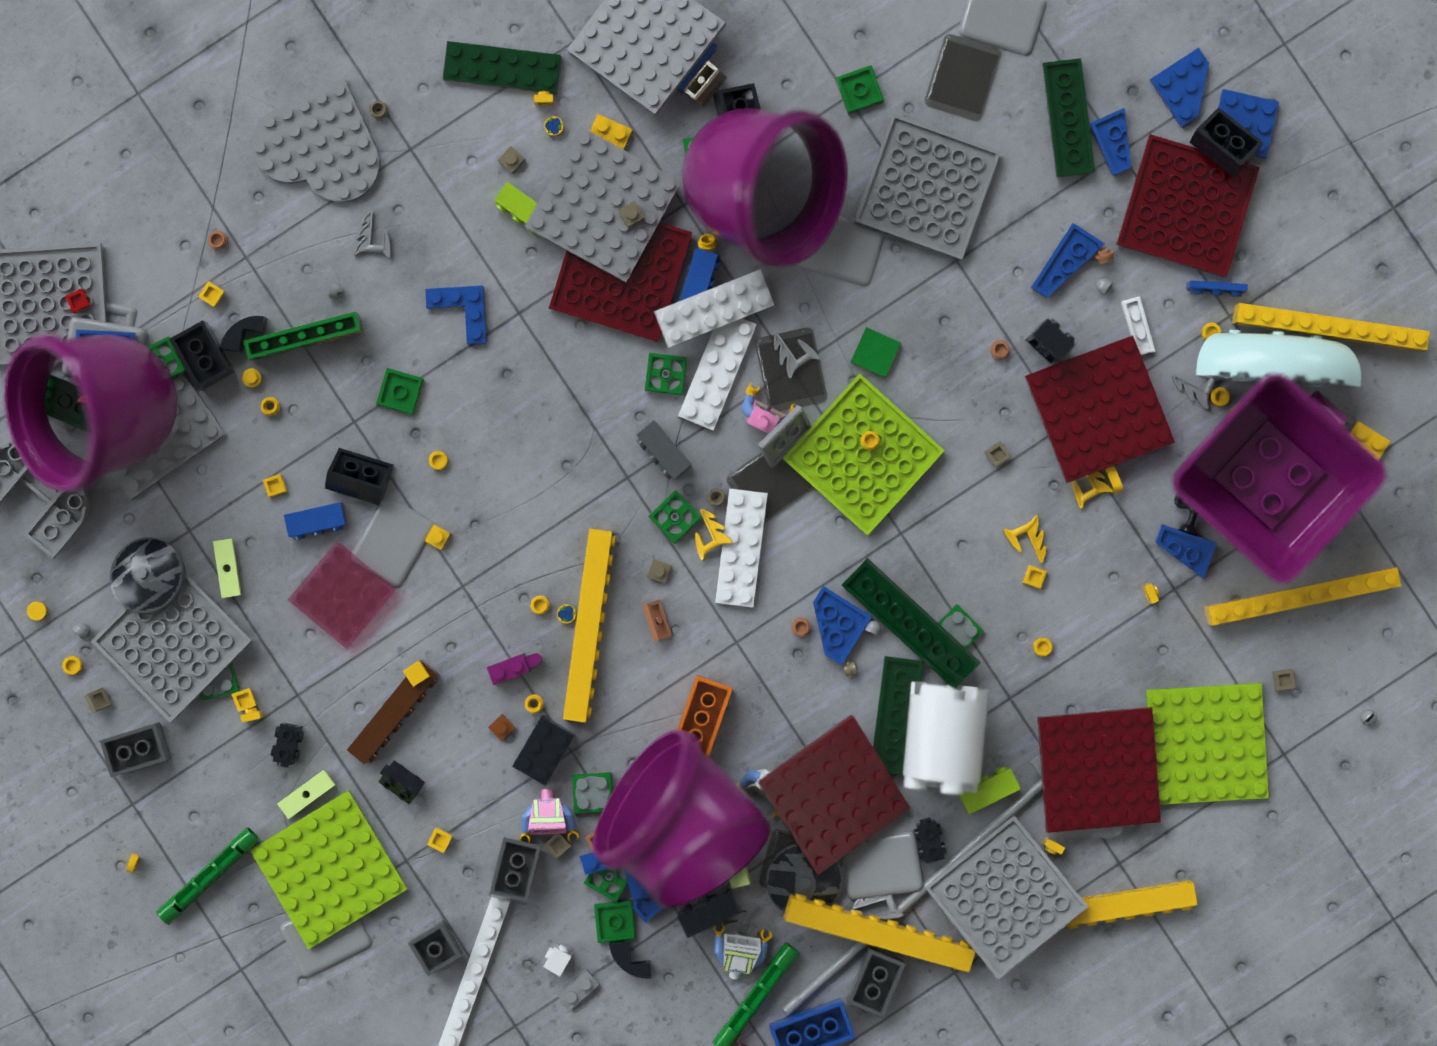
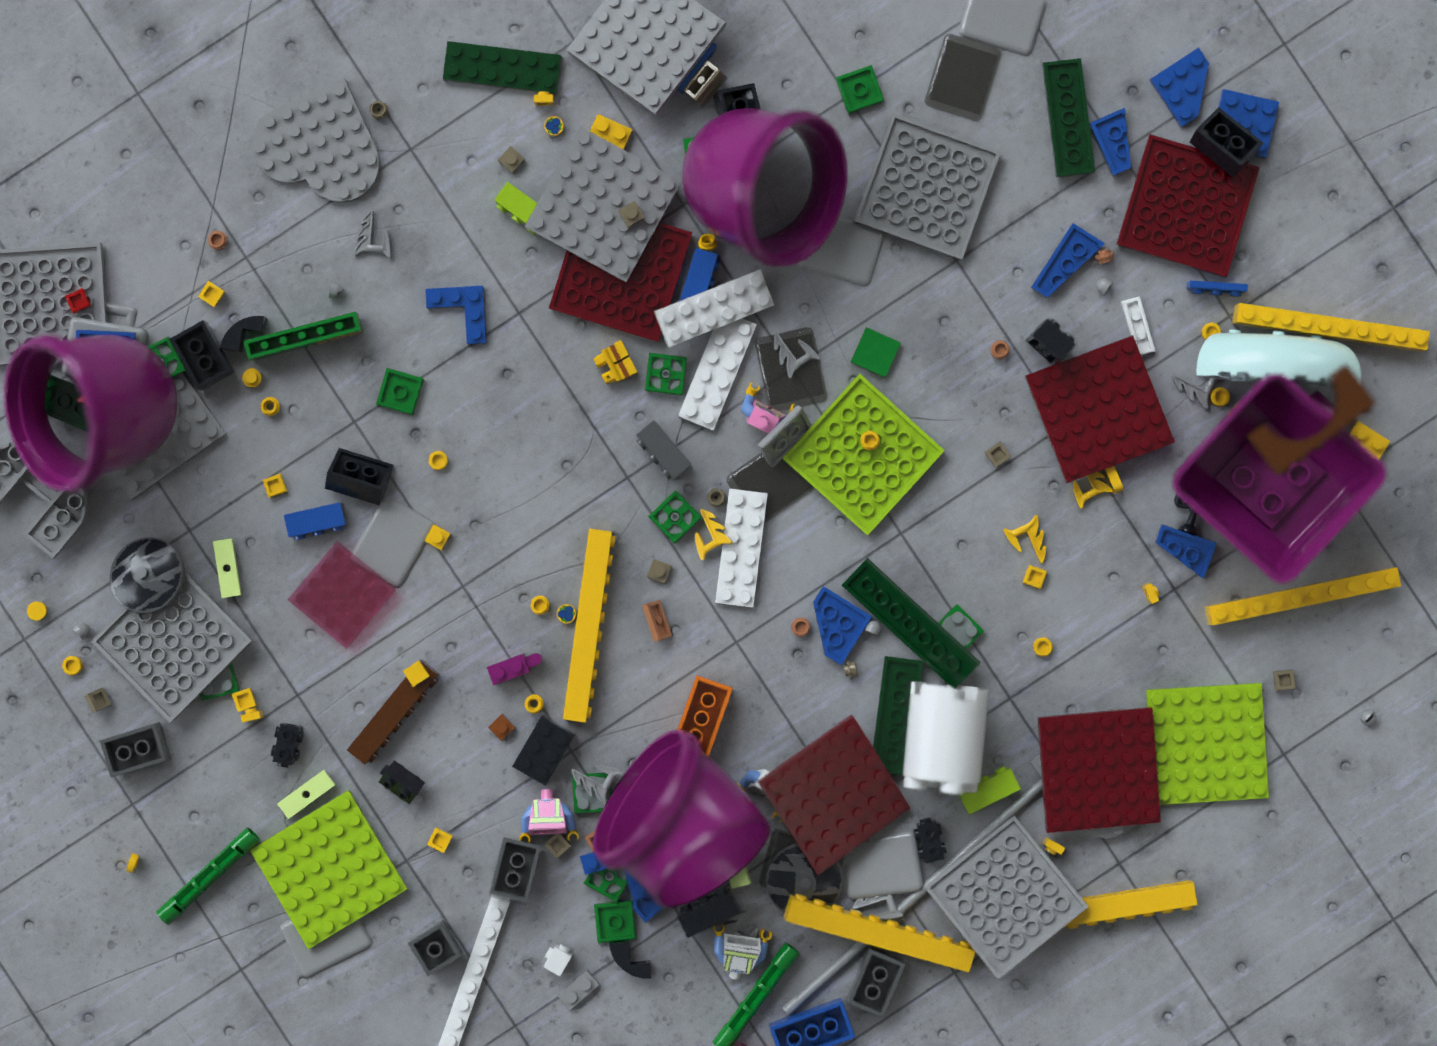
(600, 789): none -> light grey piece
(612, 355): none -> yellow hips
(1350, 402): none -> reddish brown arch

